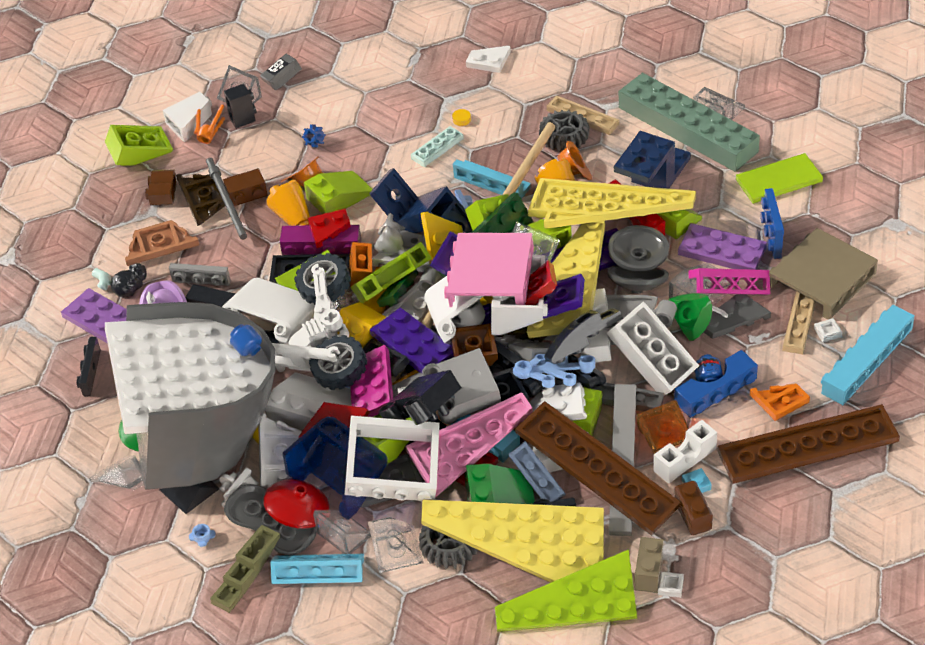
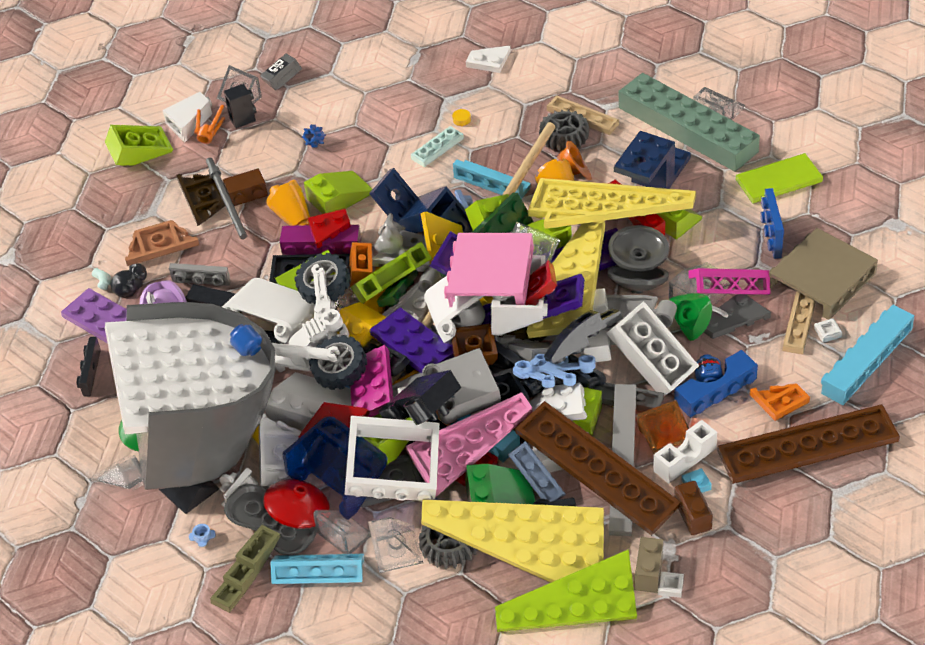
(161, 187): reddish brown brick -> none
(306, 173): orange piece -> none
(722, 248): medium lavender plate -> none

